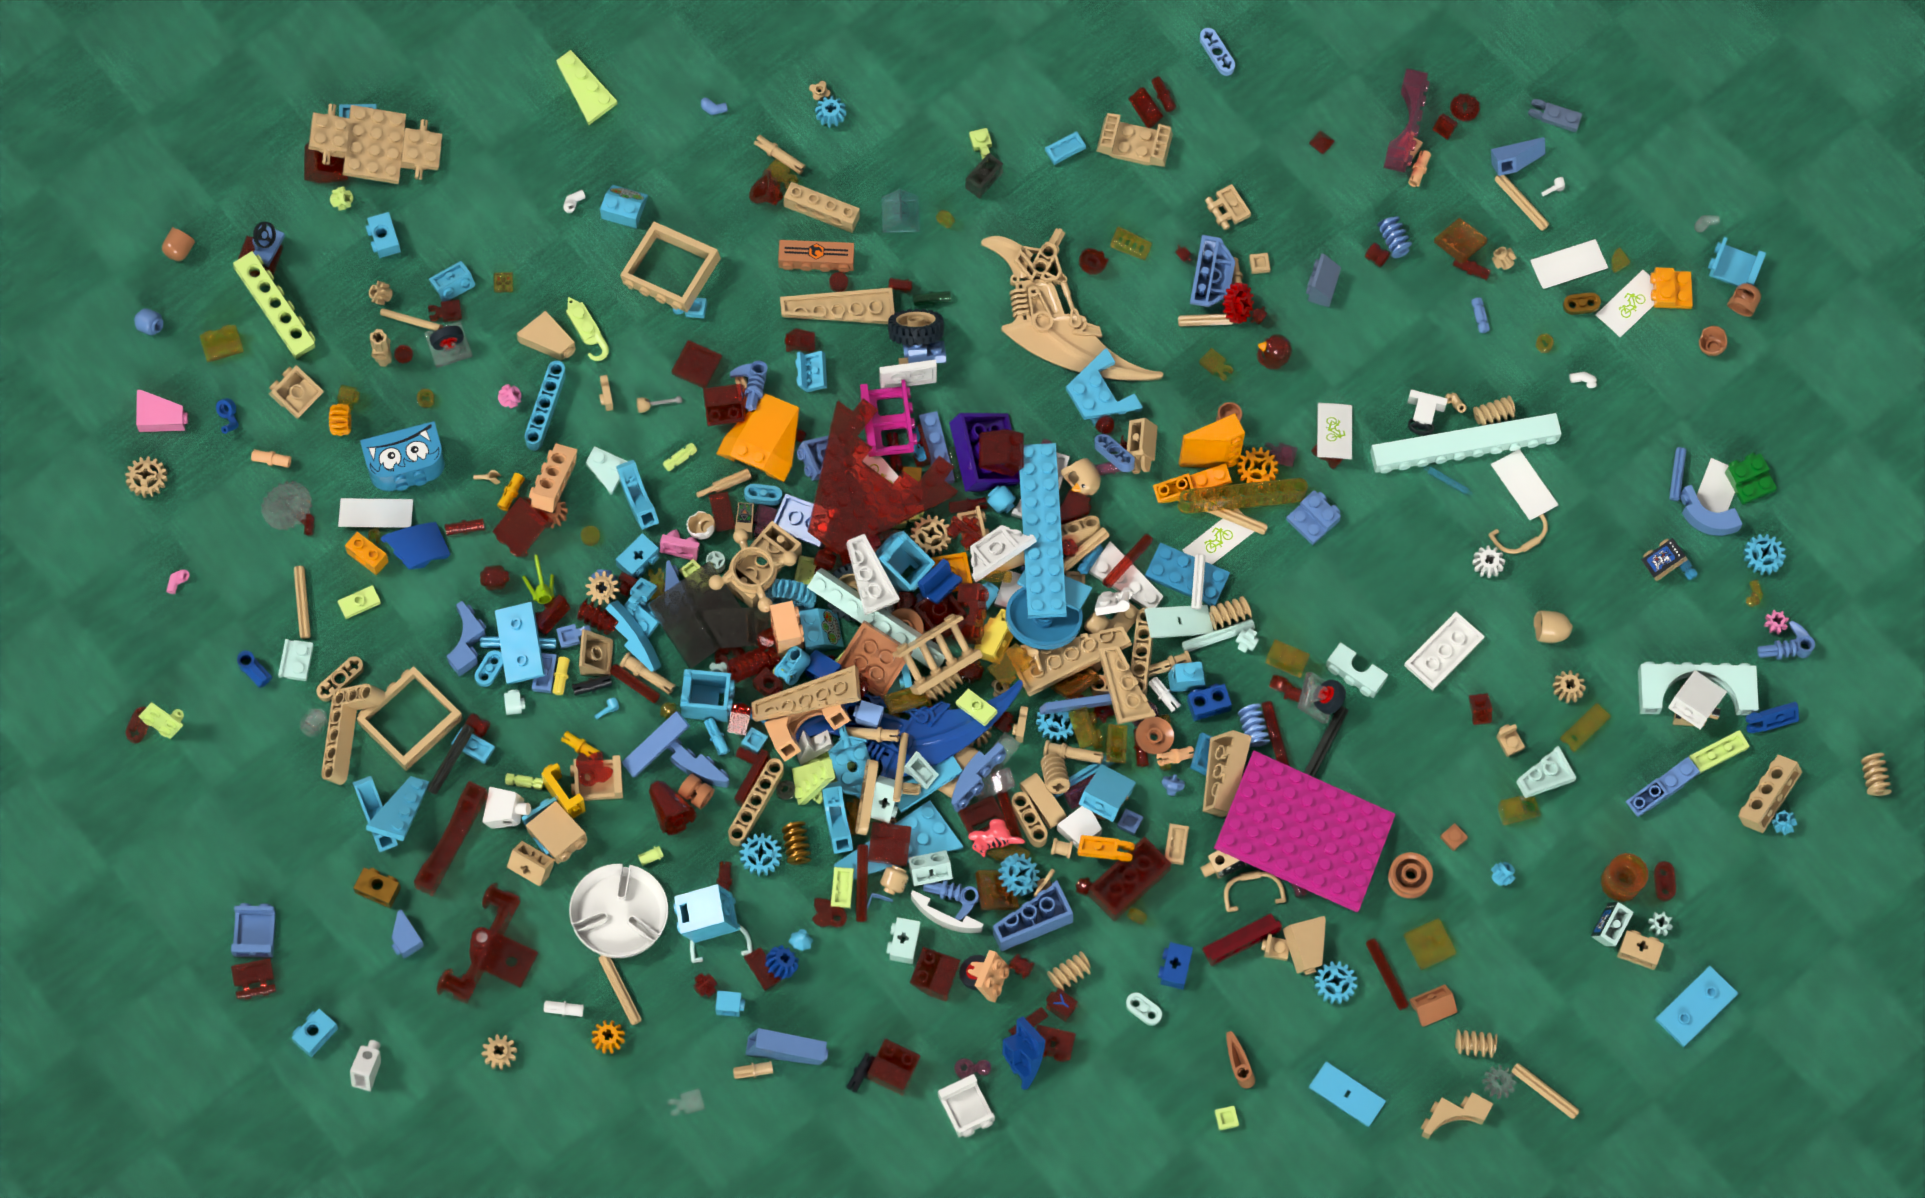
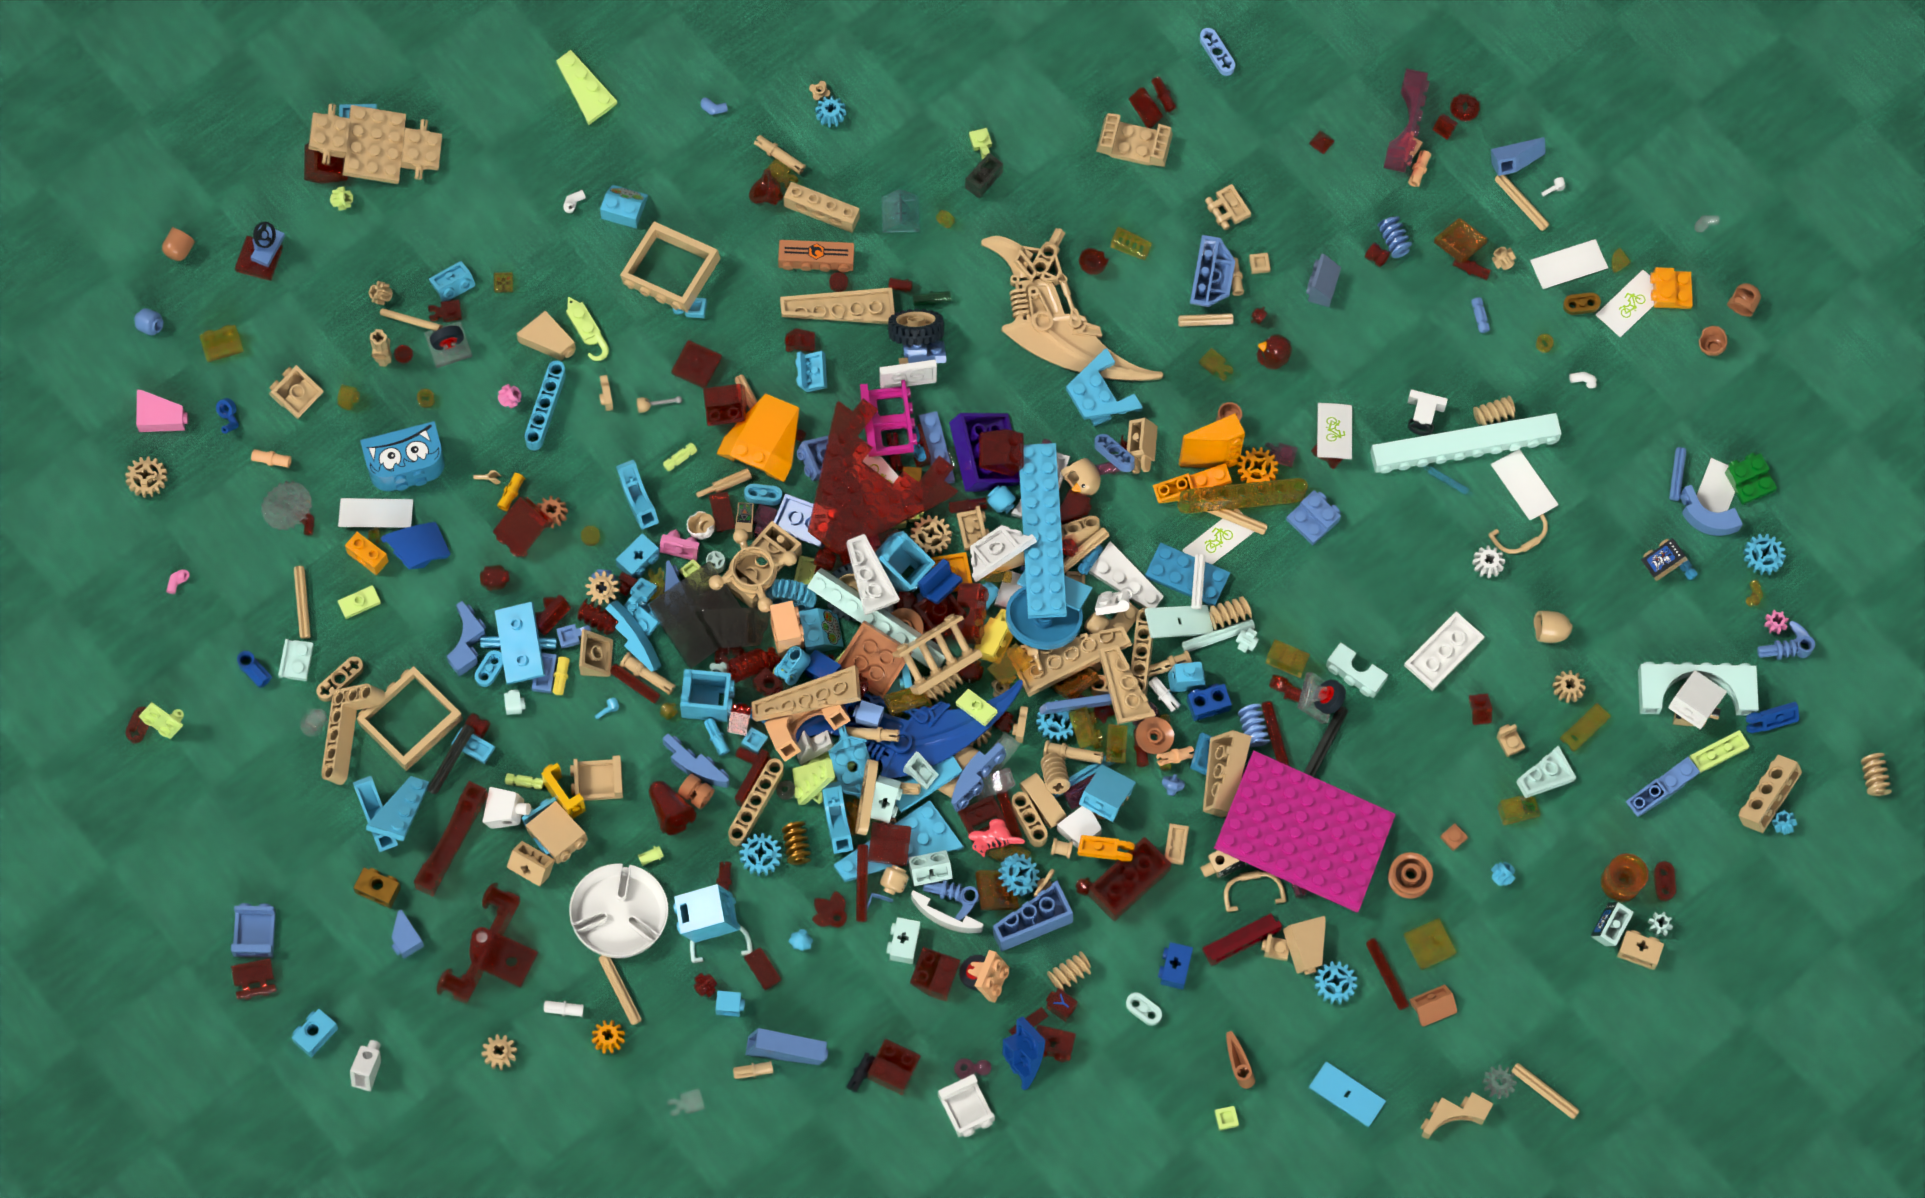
(298, 346): yellowish green brick -> none
(340, 419): light orange gear -> none
(382, 225): medium azure brick -> none
(464, 527): clear red pin -> none
(543, 593): lime plant -> none
(553, 477): light nougat brick -> none
(578, 744): yellow pin -> none
(592, 685): black pin -> none
(594, 767): clear red plate -> none
(604, 467): light aqua wing -> none
(655, 744): medium blue tile -> none
(756, 376): medium blue piece -> none
(766, 639): clear red slope -> none
(781, 962): blue gear -> none
(842, 887): yellowish green plate -> none
(900, 767): tan bar -> none
(970, 535): clear red hips -> none
(1021, 966): clear red bush -> none
(1065, 148): medium azure plate -> none
(1105, 425): clear red plate -> none
(1127, 561): clear red axle -> none
(1129, 822): medium blue plate -> none
(1137, 916): clear yellow tile -> none
(1183, 253): clear red plate -> none
(1238, 303): red gear -> none
(1456, 402): tan arm -> none
(1475, 1043): tan piece -> none
(1555, 115): sand blue hinge -> none
(1696, 1006): medium azure plate -> none
(1735, 265): medium azure panel -> none

